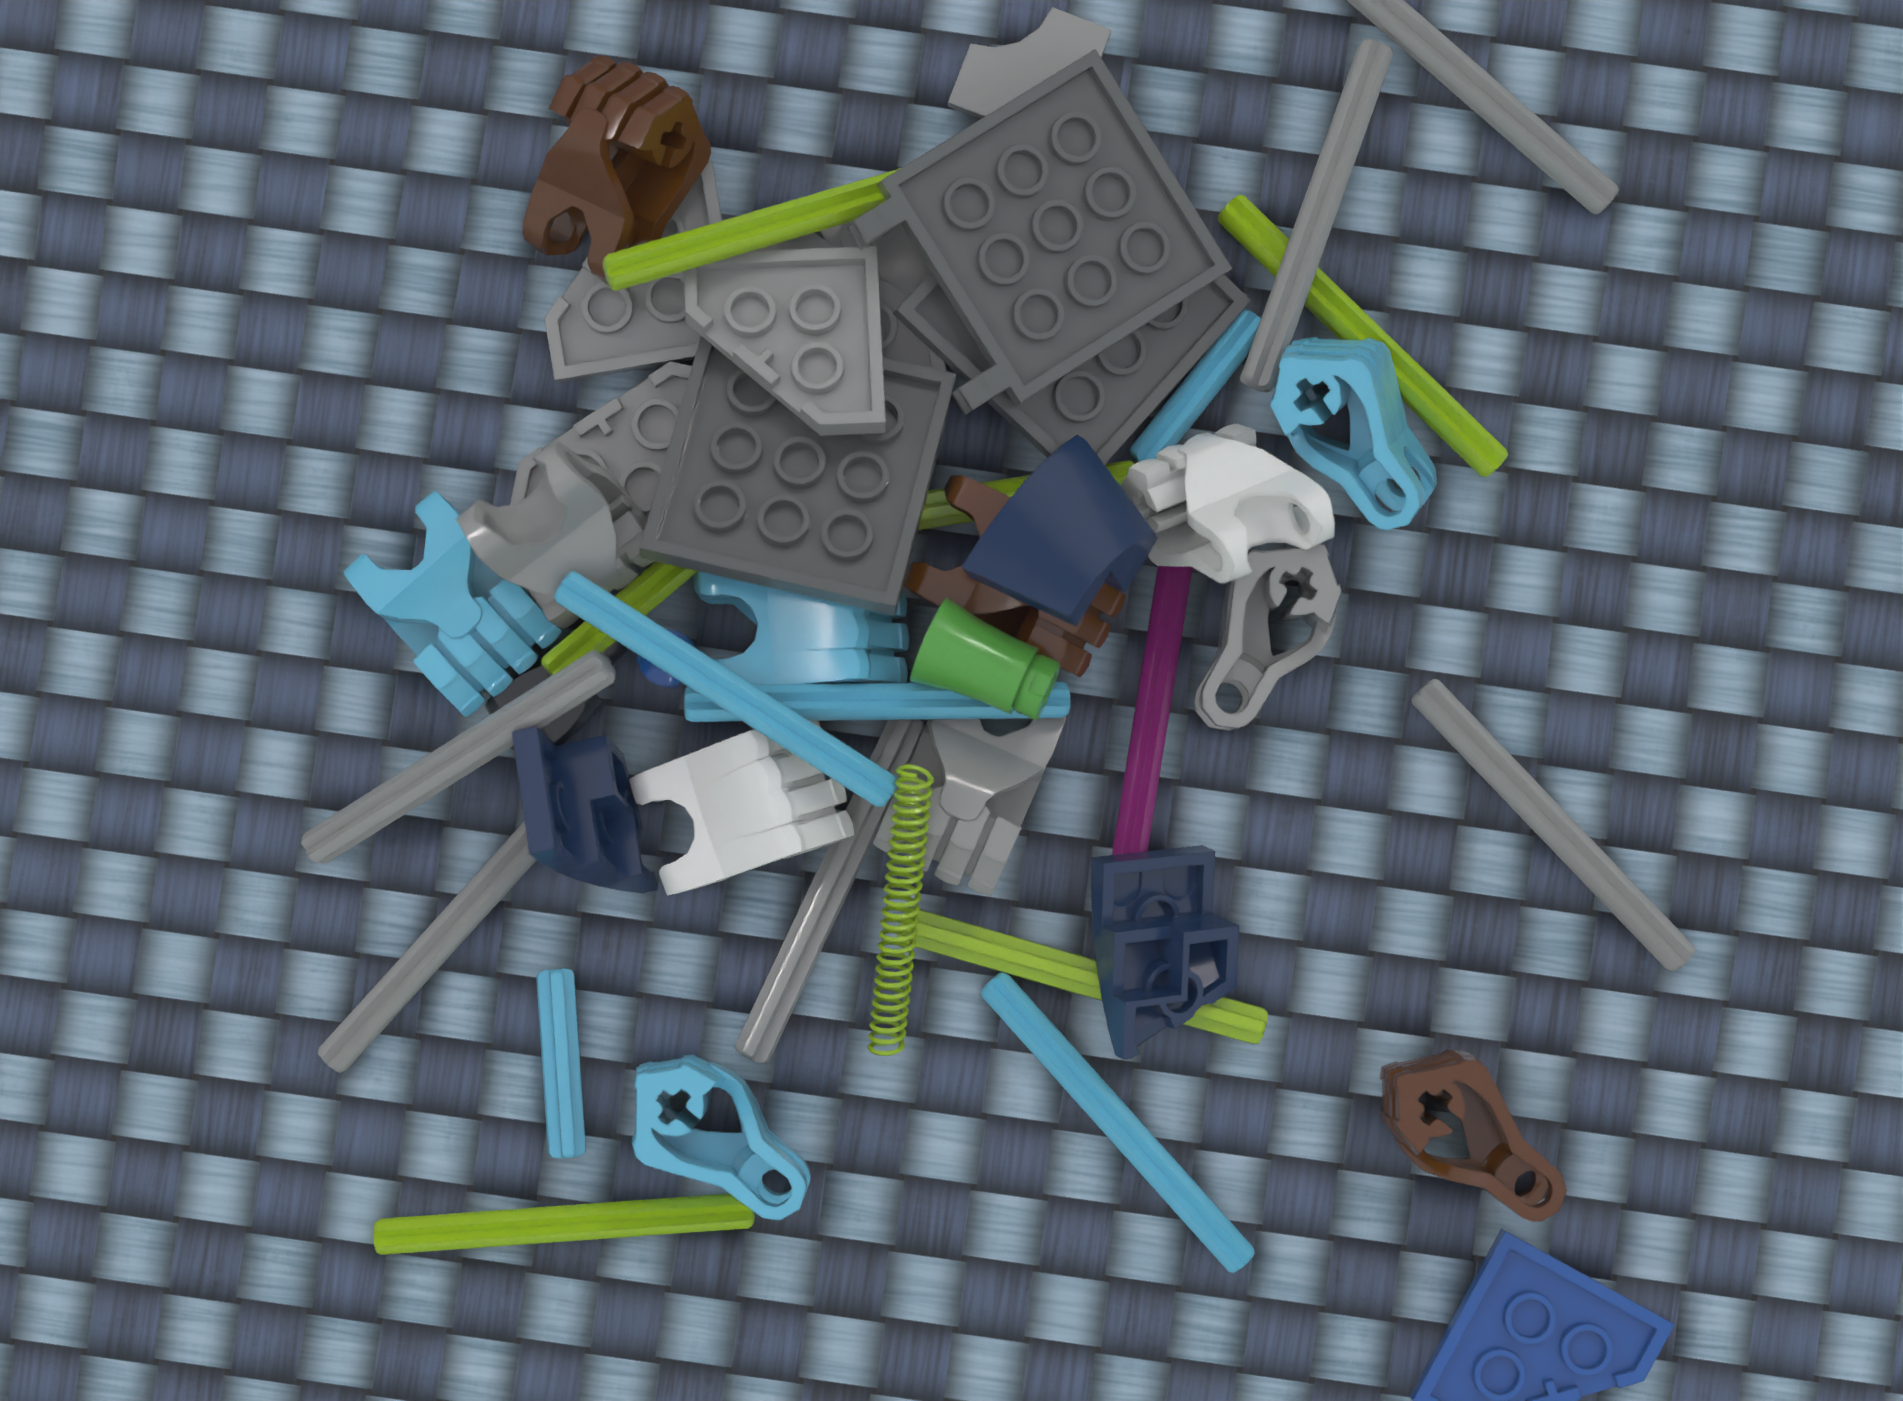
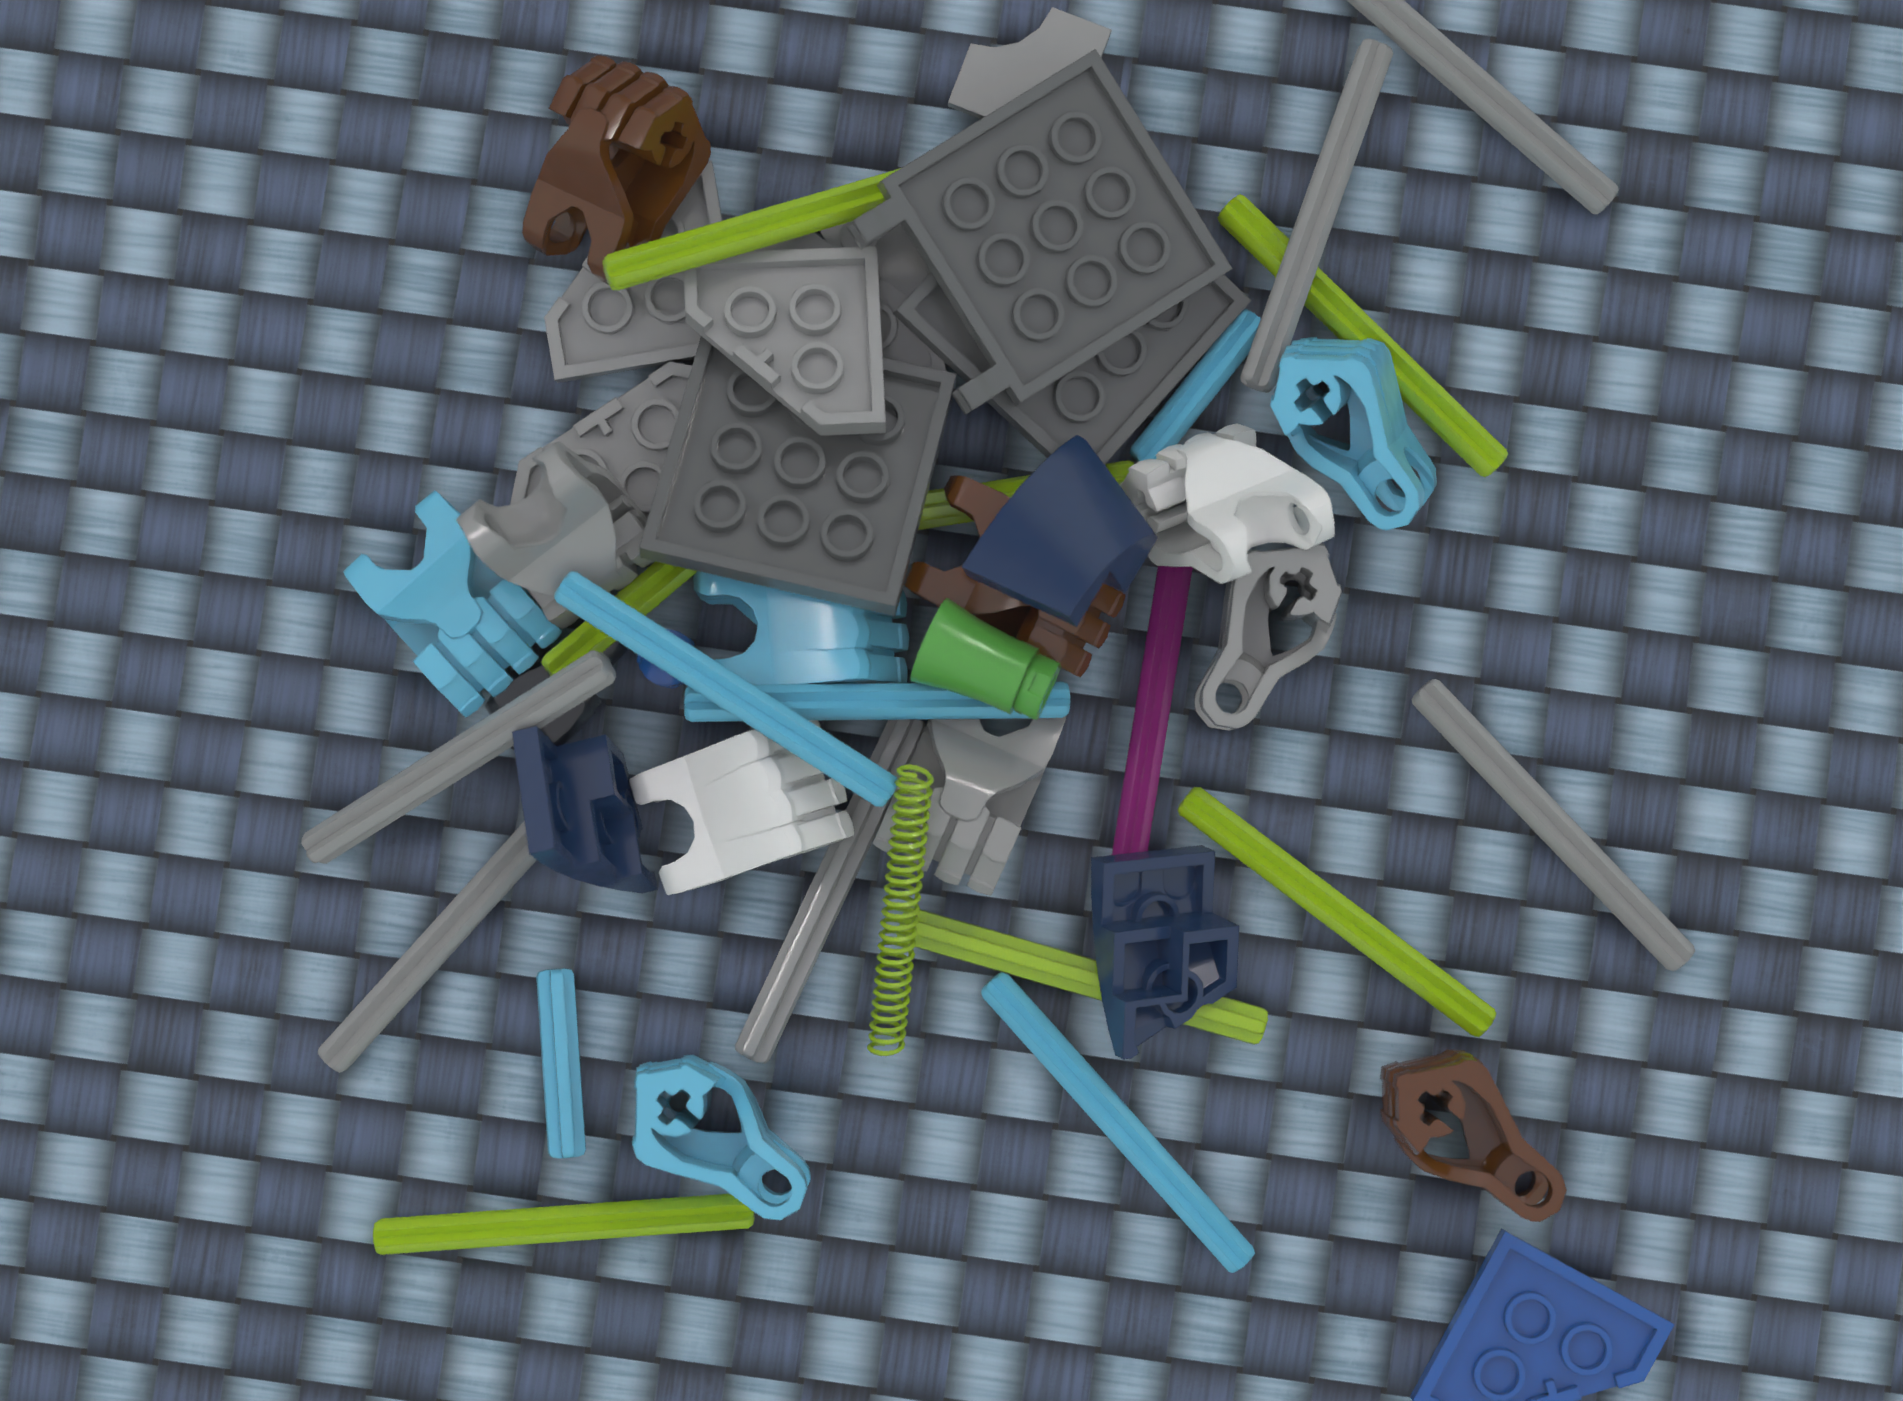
(1337, 911): none -> lime axle

